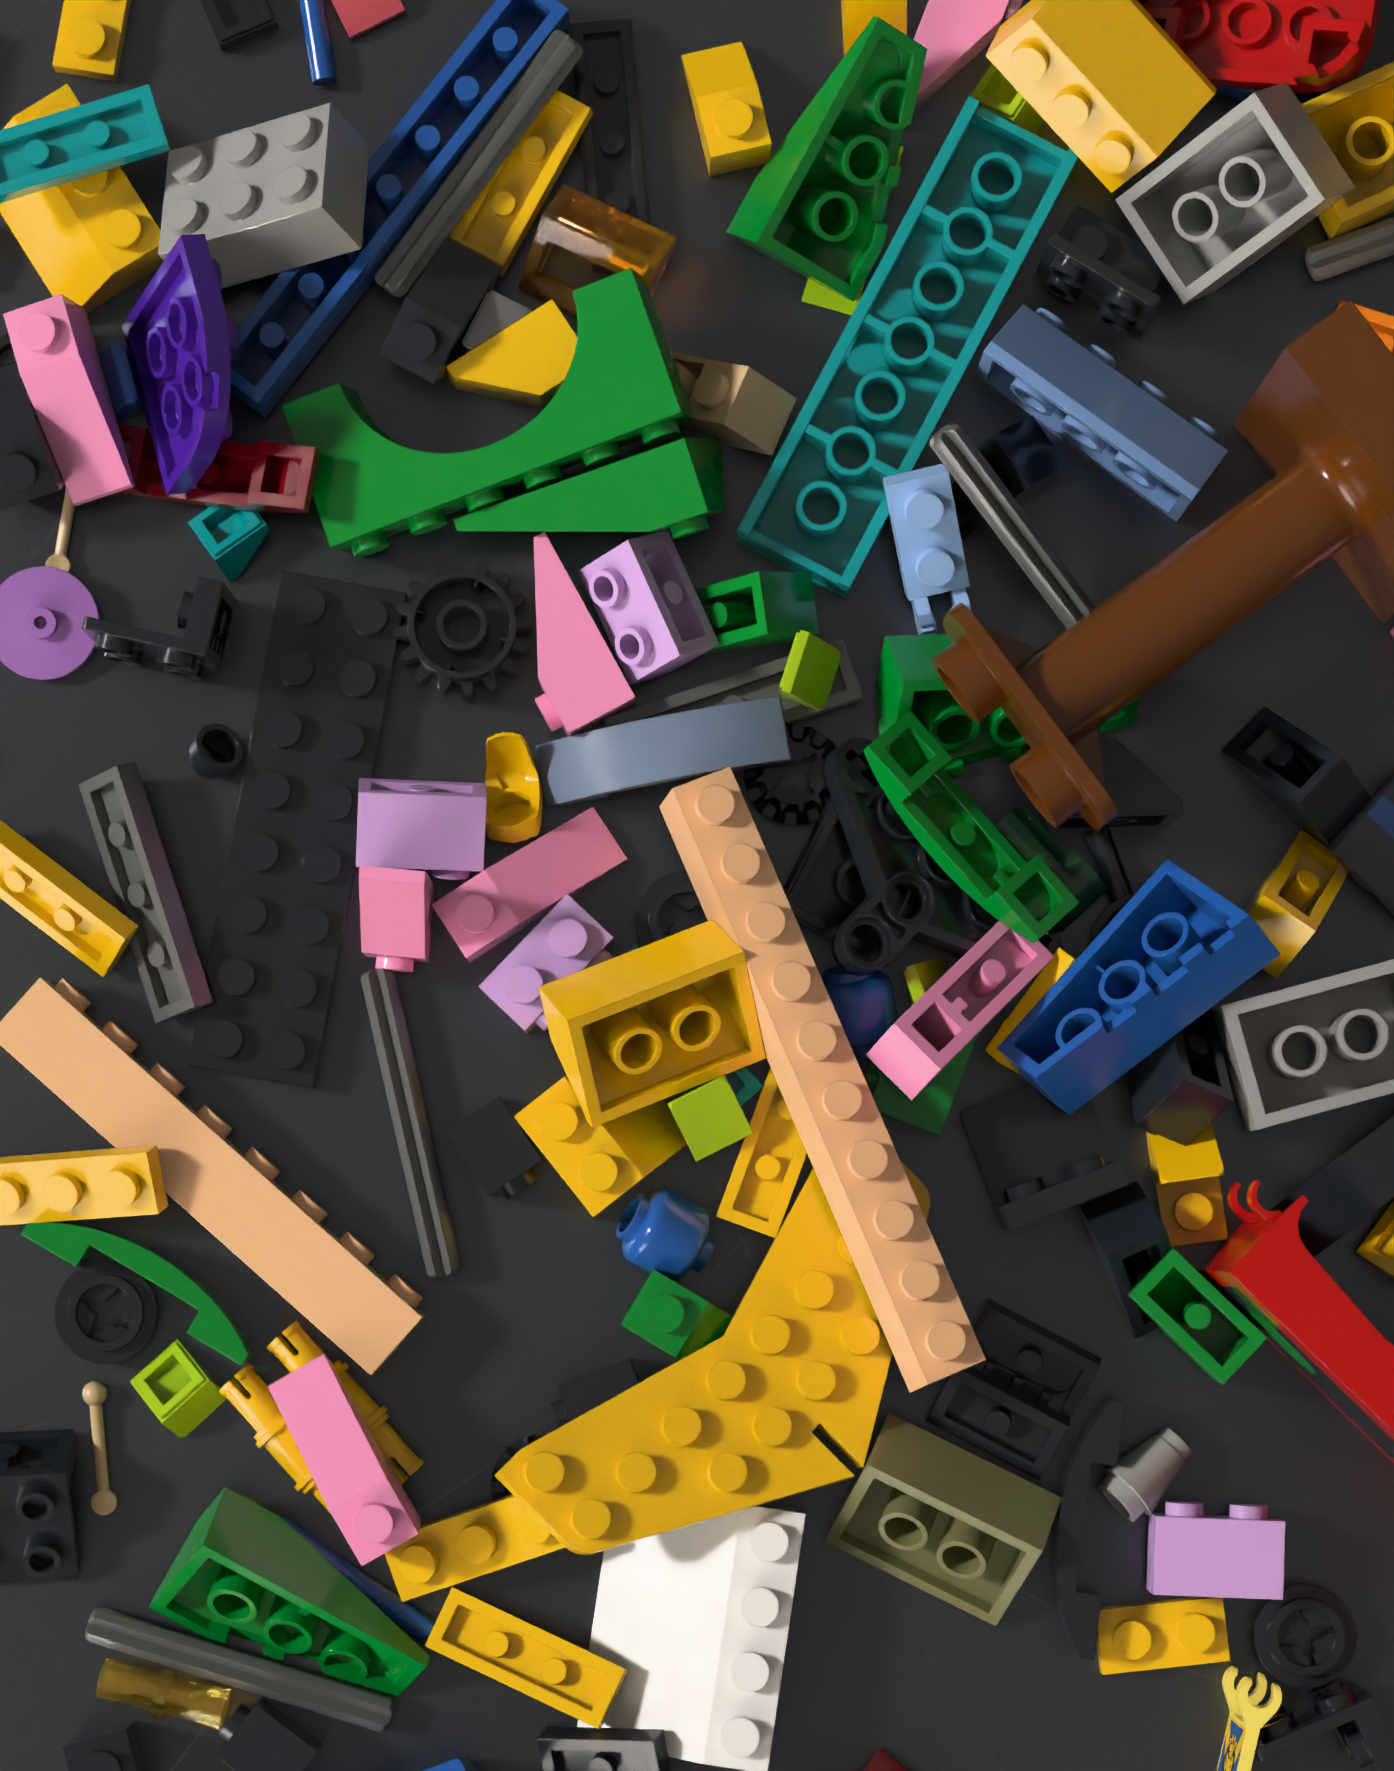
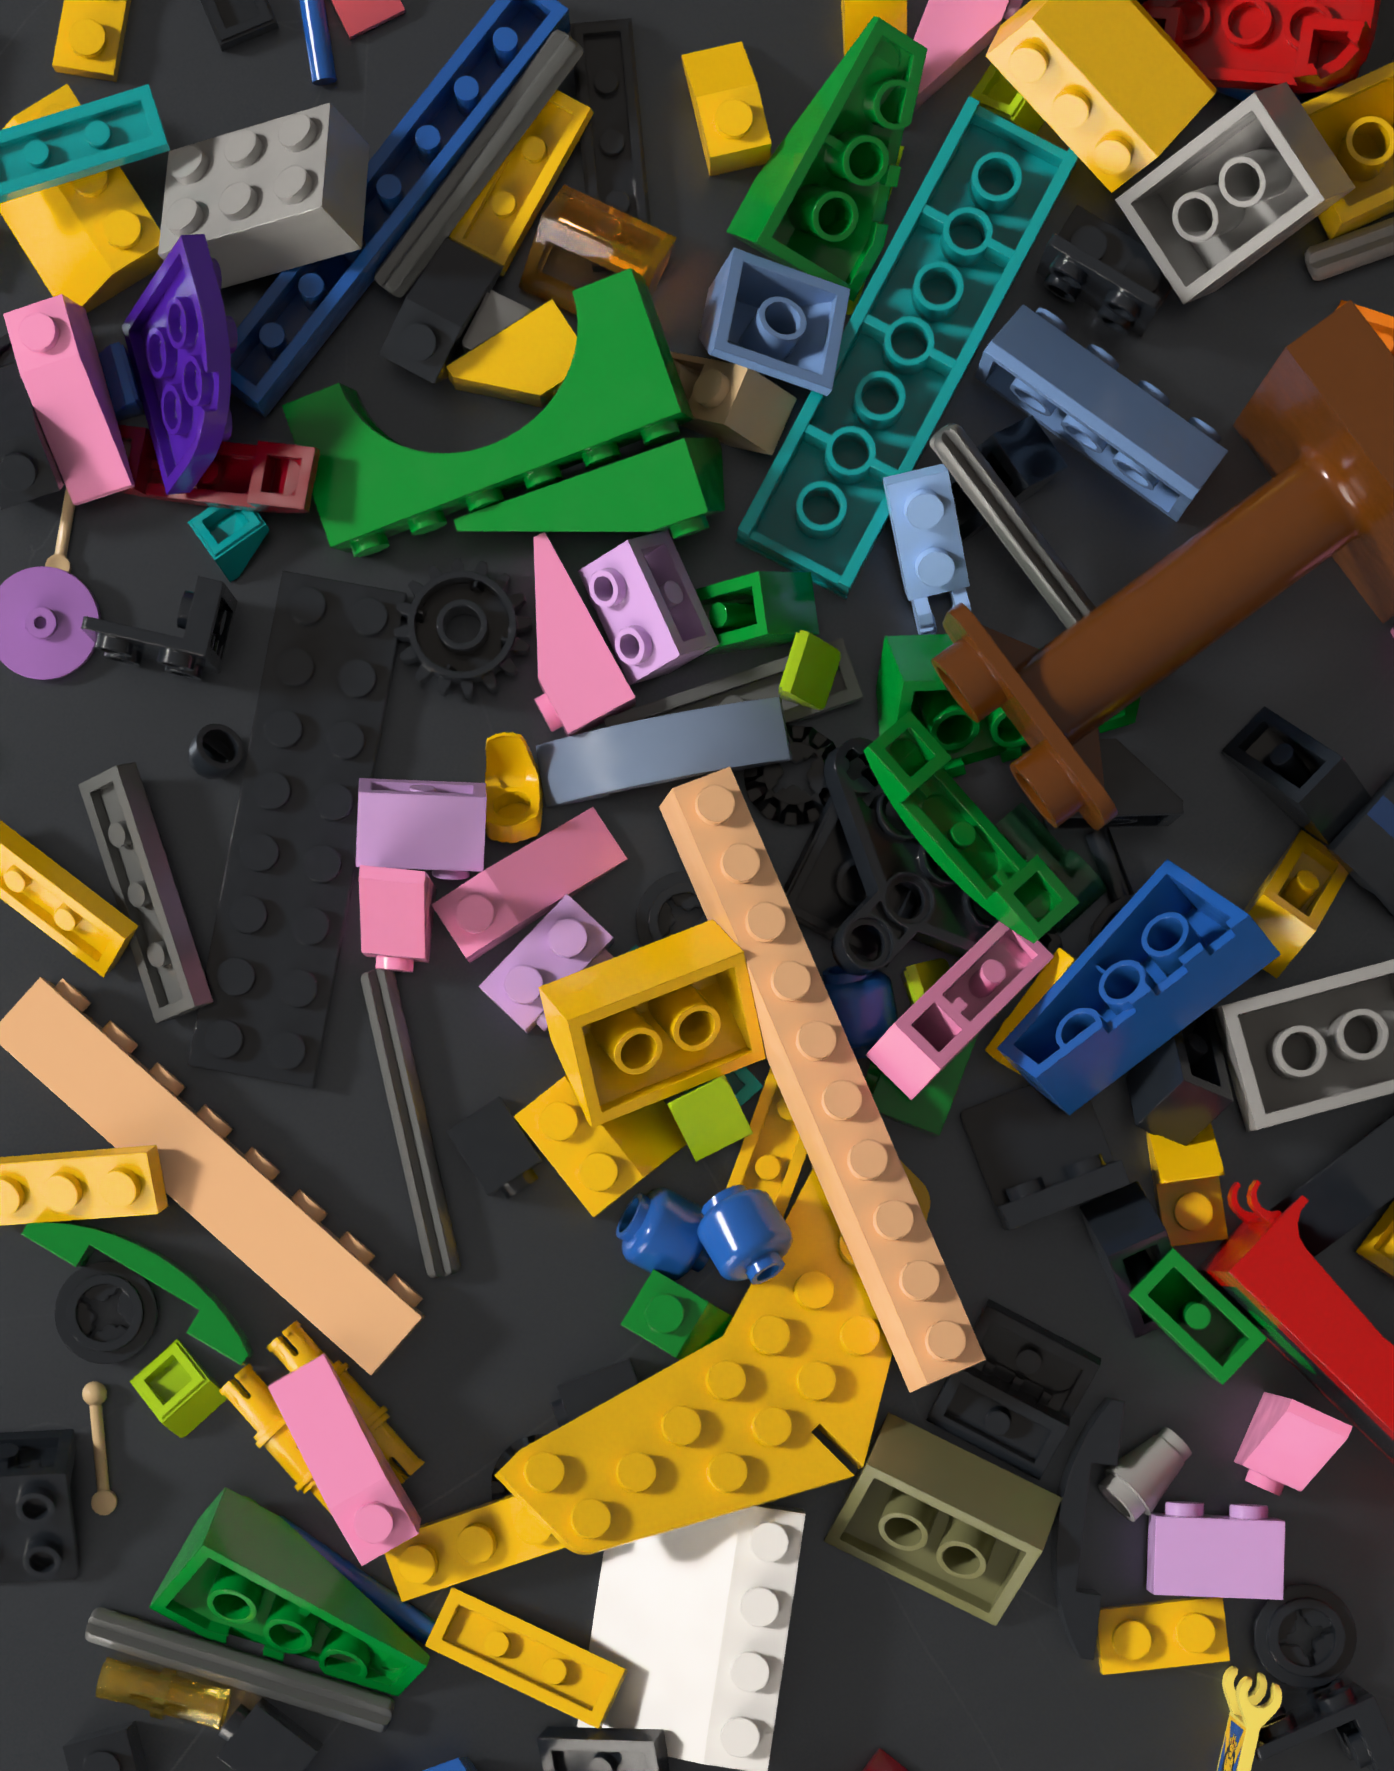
(744, 1234): none -> blue head
(775, 321): none -> medium blue slope
(1288, 1443): none -> bright pink slope

